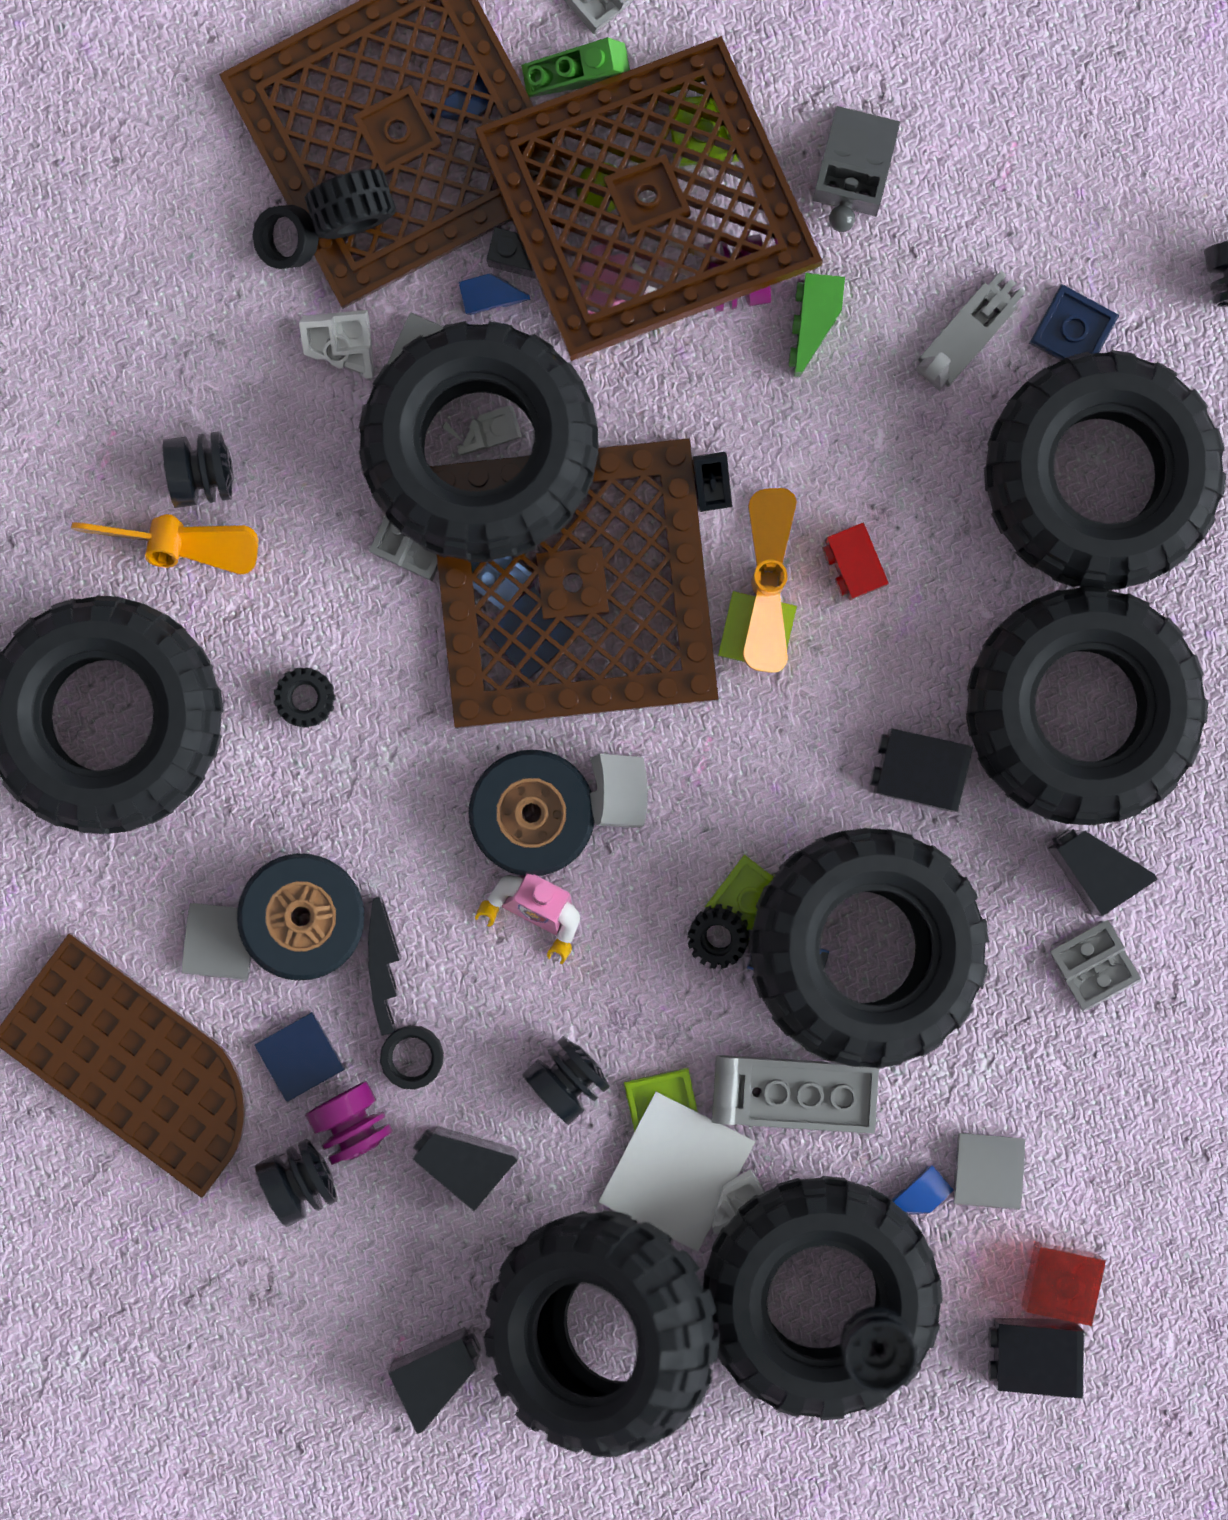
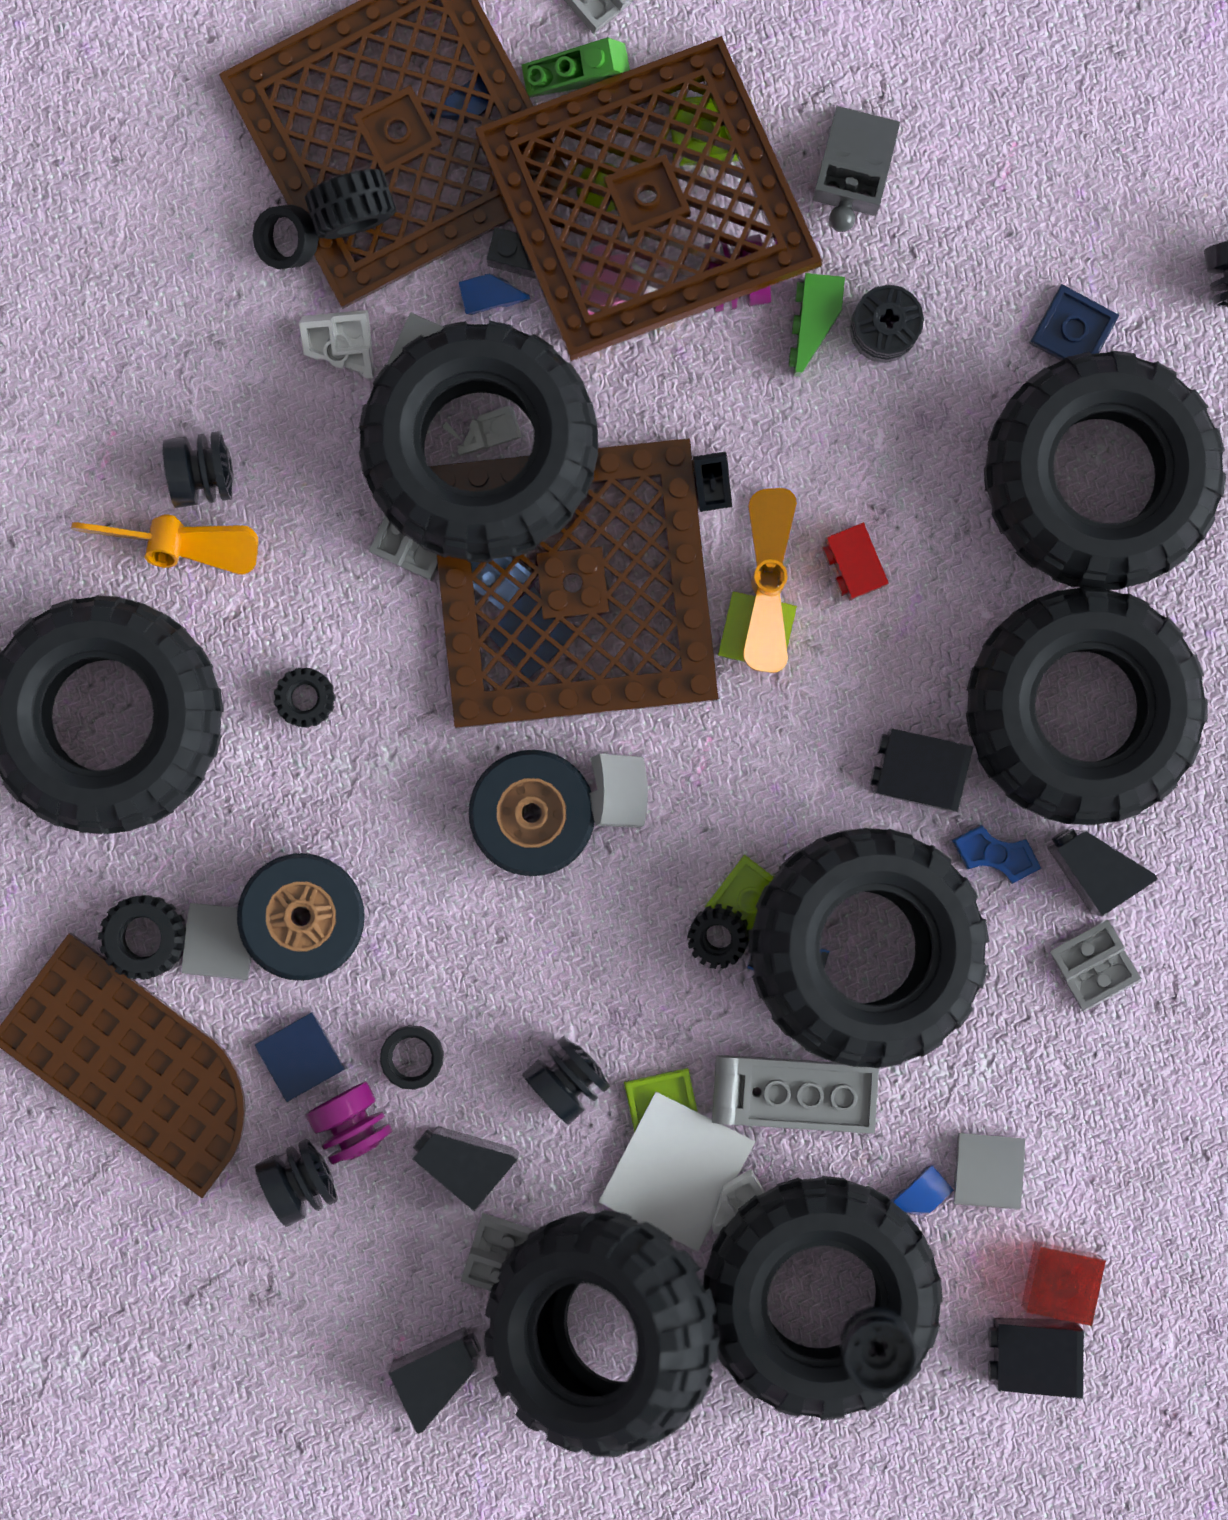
(115, 944): none -> black tyre
(382, 952): black slope -> none
(490, 1248): none -> light grey slope
(537, 903): torso -> none
(873, 337): none -> black wheel
(967, 334): light grey hinge -> none
(981, 849): none -> blue tile

